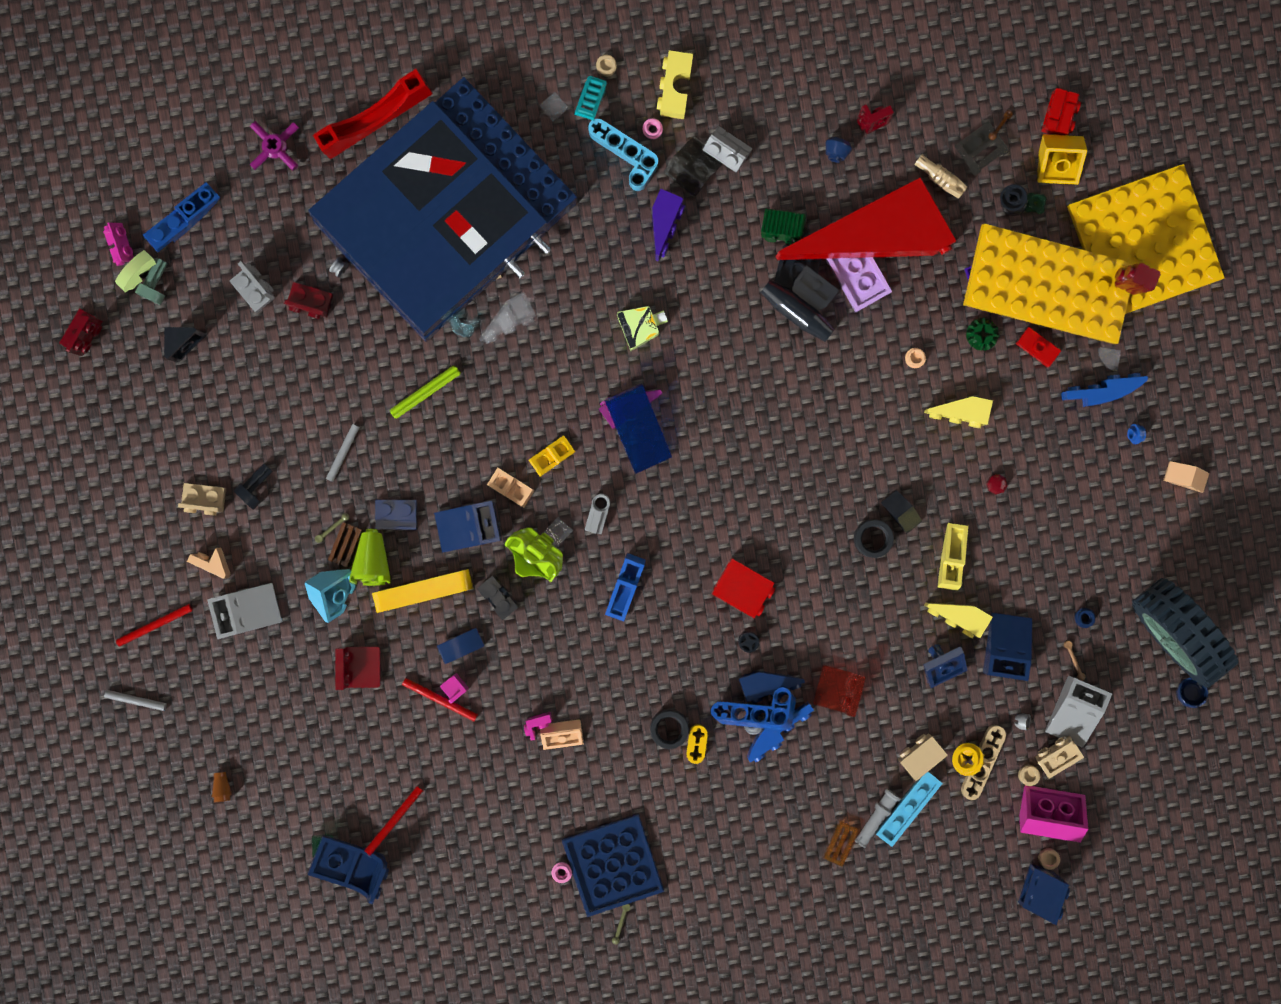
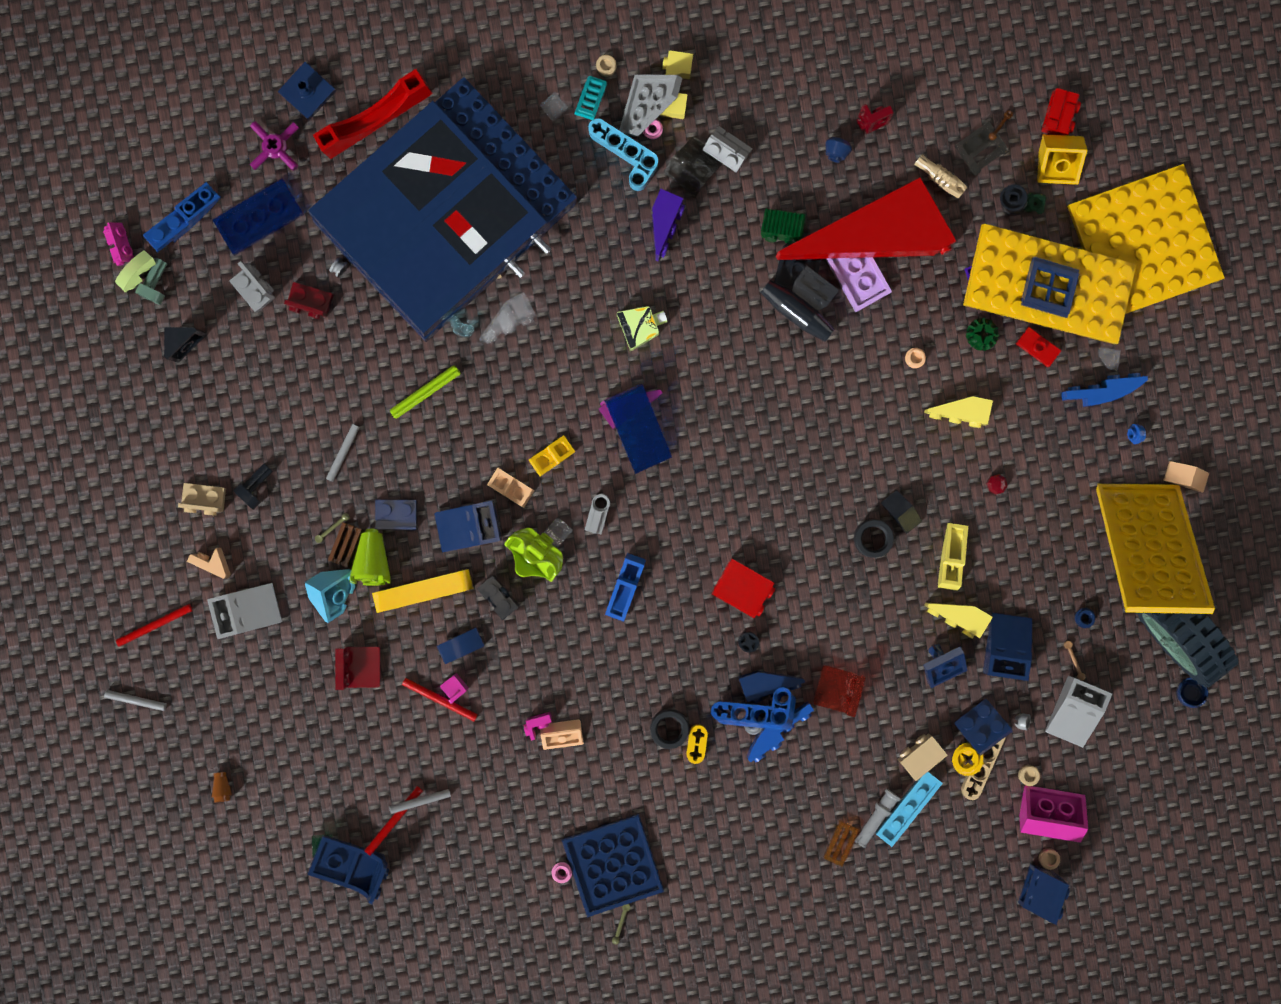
(81, 332): dark red bracket -> none
(258, 217): none -> clear blue tile
(307, 91): none -> dark blue tile
(419, 801): none -> light grey bar
(647, 100): none -> light grey plate
(983, 727): none -> dark blue plate
(1045, 305): none -> dark blue piece
(1059, 756): tan bracket -> none
(1137, 278): dark red brick -> none
(1154, 549): none -> yellow plate

